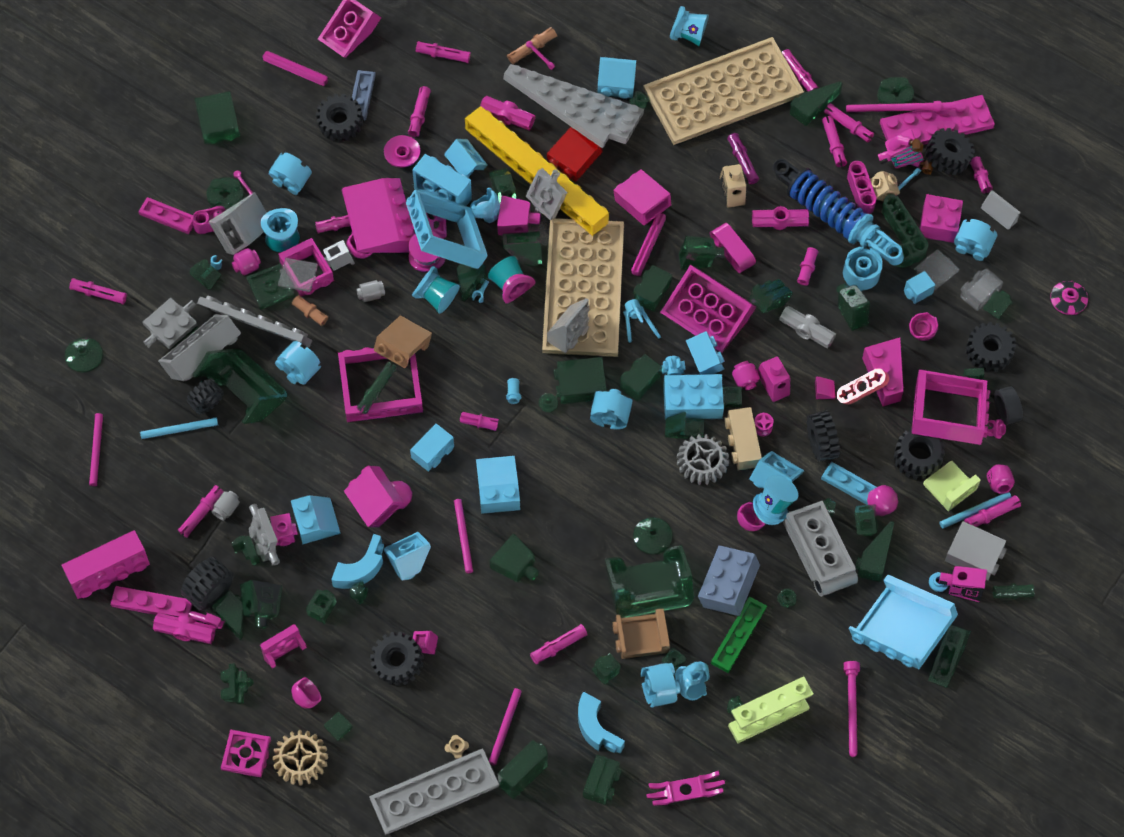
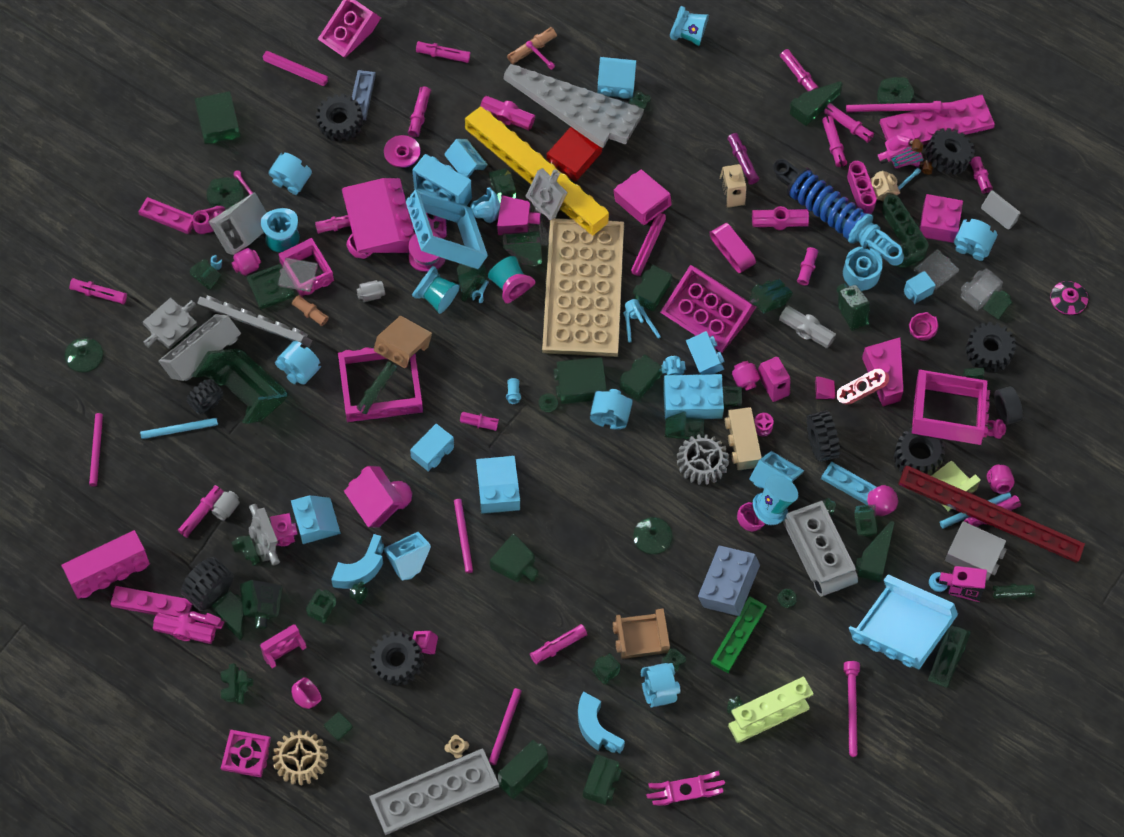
(337, 255): light grey brick -> none
(570, 326): light grey slope -> none
(650, 585): clear green windscreen -> none
(692, 680): medium azure hair -> none
(699, 252): clear green torso -> none
(723, 90): tan plate -> none
(991, 514): none -> dark red plate

